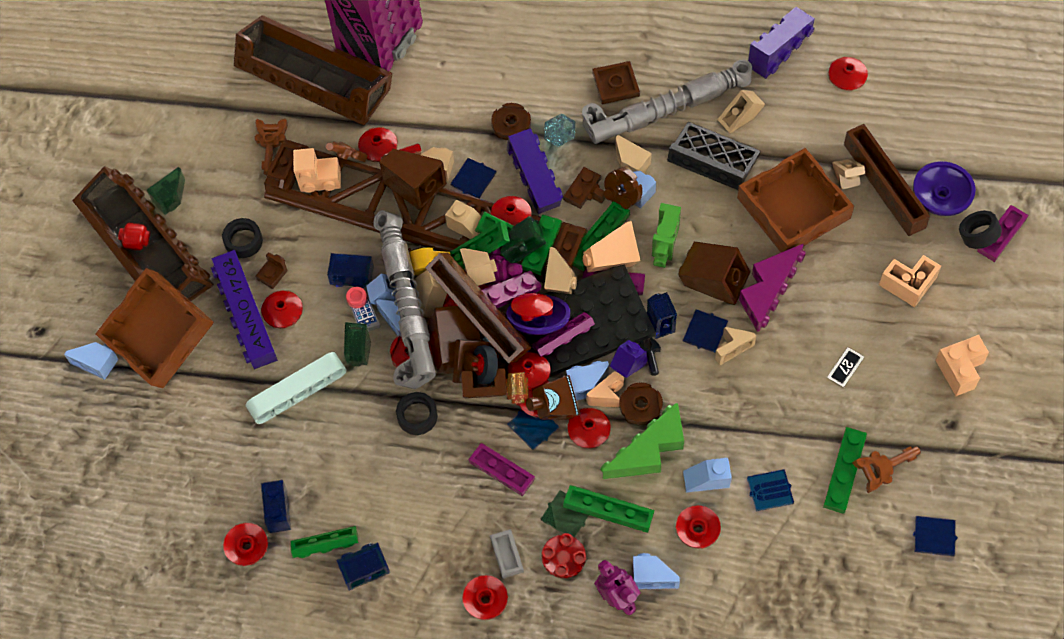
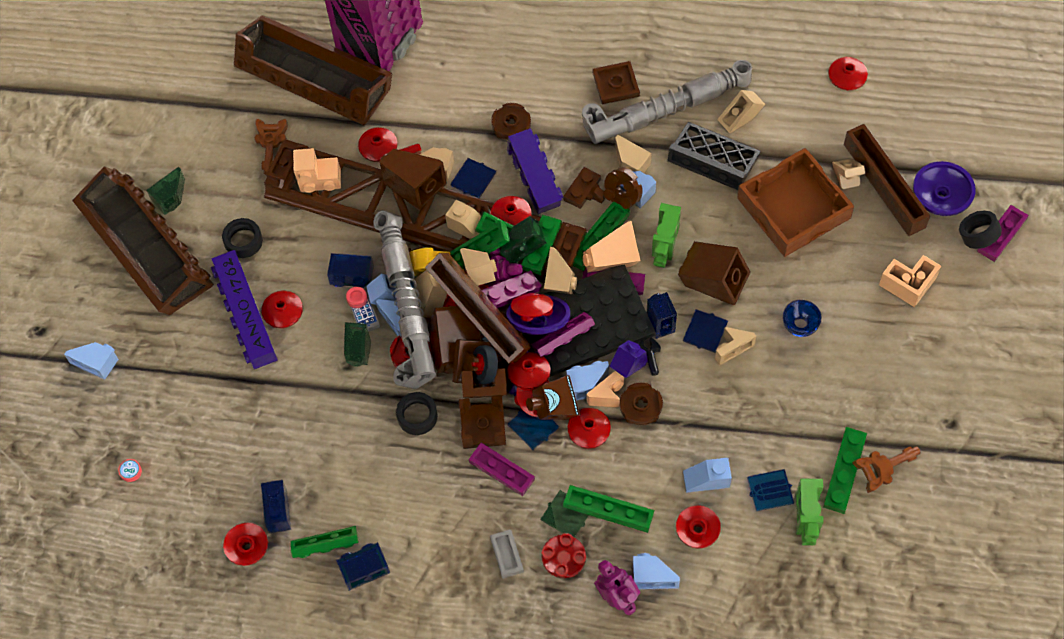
(130, 470): none -> tile
(134, 236): red head -> none
(154, 328): dark orange tile -> none
(272, 270): reddish brown bracket -> none
(295, 388): light aqua beam -> none
(345, 151): dark orange piece -> none
(482, 423): none -> reddish brown panel
(483, 587): red dish -> none
(517, 387): clear yellow brick -> none
(559, 130): clear light blue brick -> none
(643, 453): bright green slope -> none
(771, 281): magenta slope -> none
(780, 42): dark purple wedge -> none
(802, 310): none -> clear blue piece
(809, 510): none -> bright green hips
(845, 367): sticker -> none
(935, 536): clear blue piece -> none
(958, 363): light nougat brick -> none

